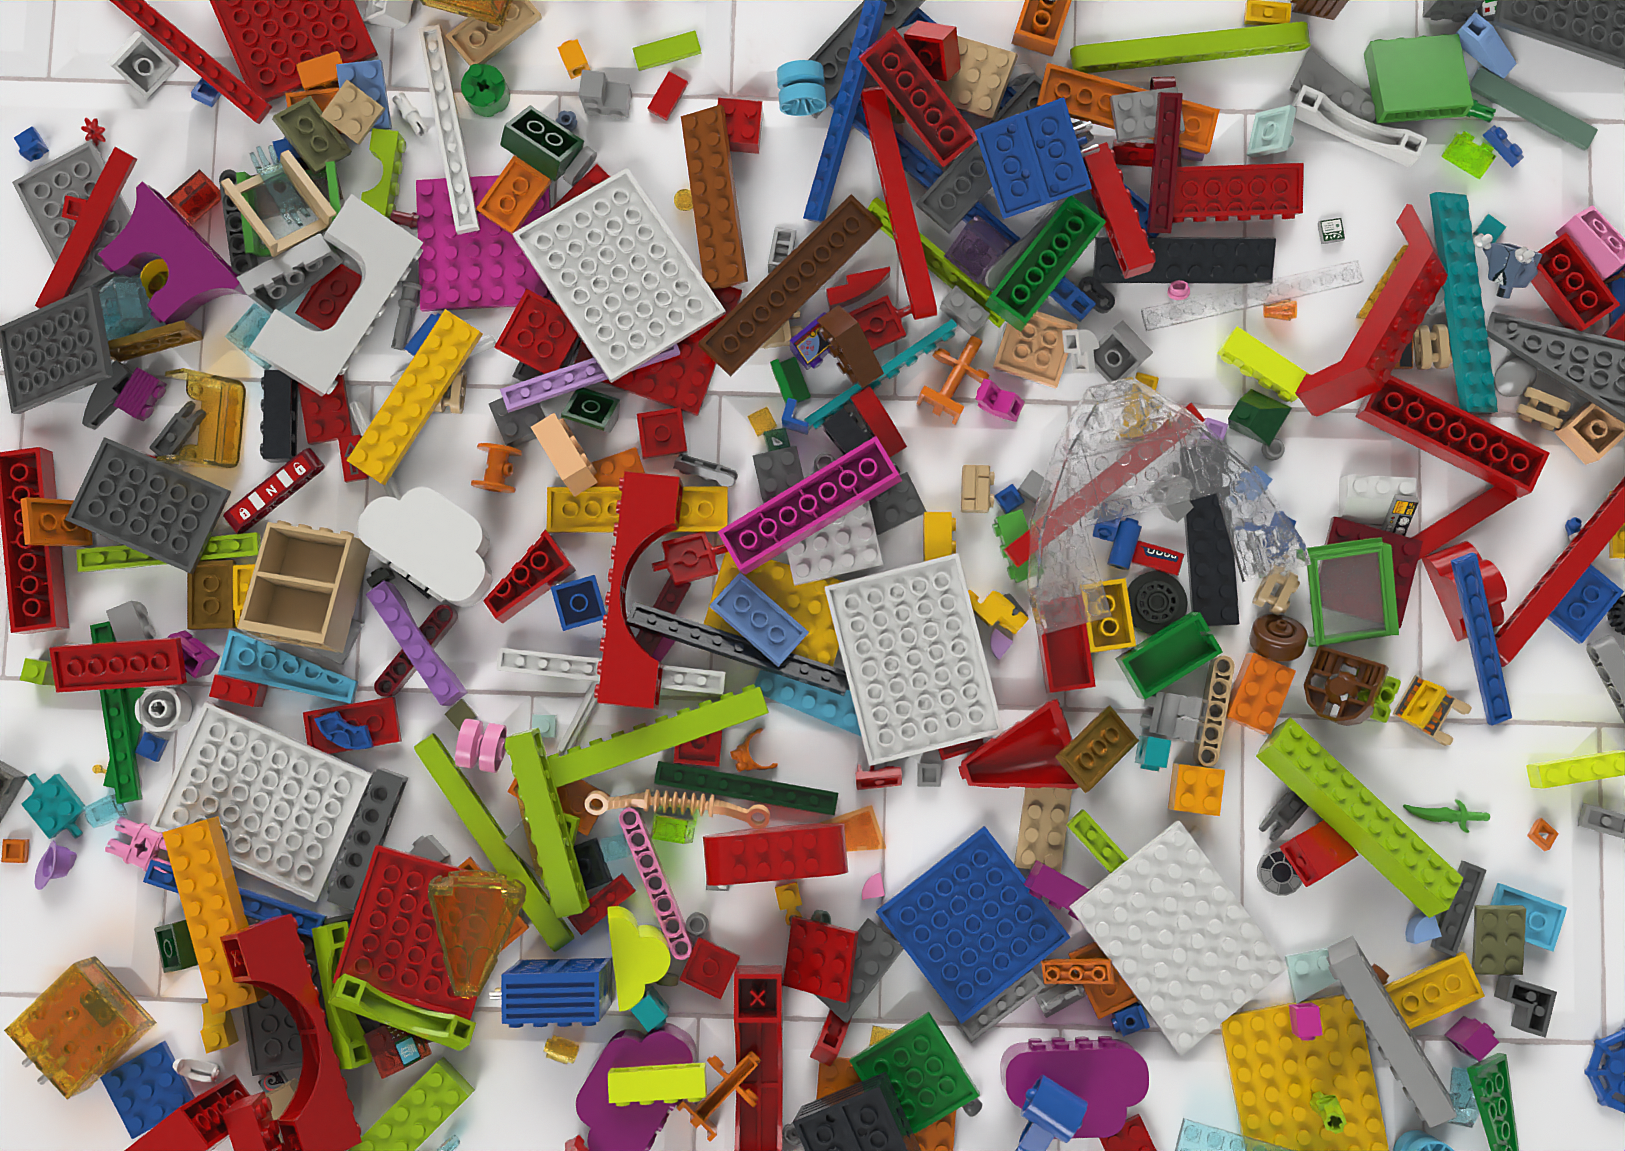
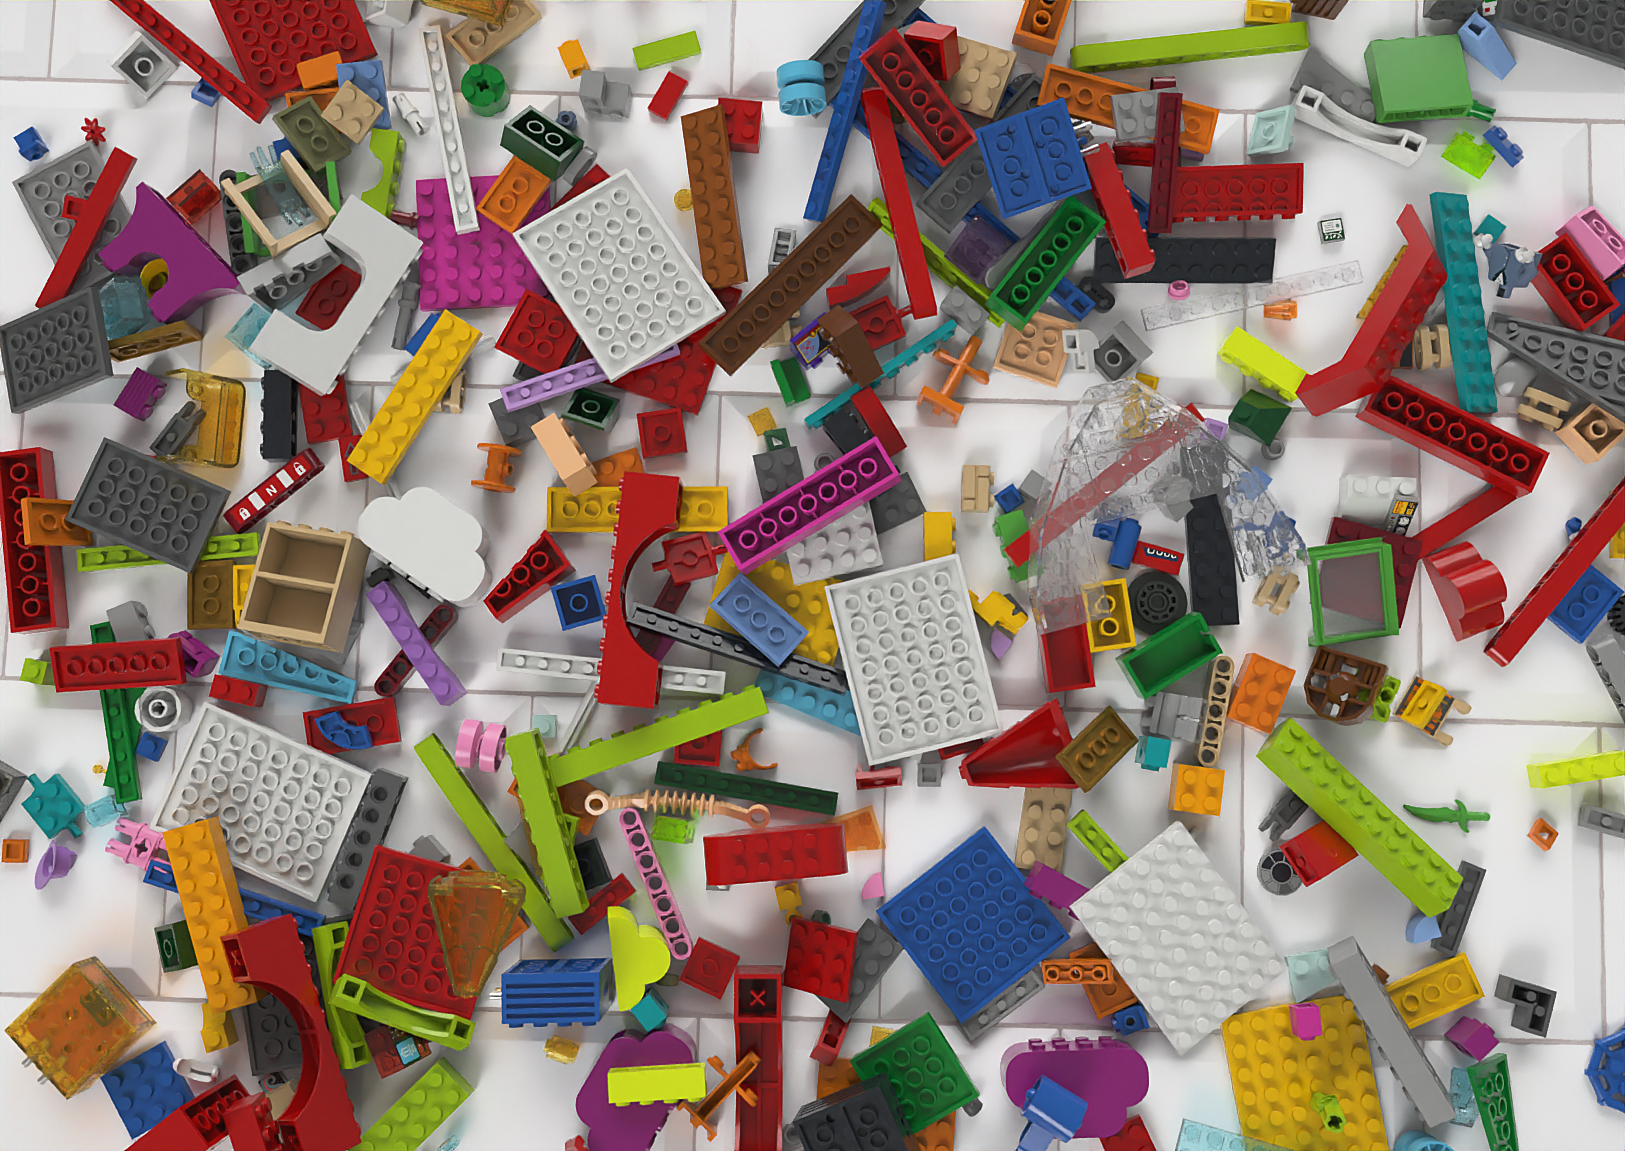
(104, 395): dark grey slope -> none
(459, 713): olive tile -> none
(615, 847): clear light blue brick -> none
(697, 924): light grey plate -> none
(706, 470): dark grey hinge -> none
(789, 421): blue panel -> none
(999, 402): dark pink brick -> none
(1059, 998): light grey hinge -> none
(1278, 637): reddish brown wheel -> none
(1481, 638): blue tile -> none
(1498, 939): olive plate -> none
(1533, 109): sand green tile -> none
(1542, 916): medium azure plate -> none

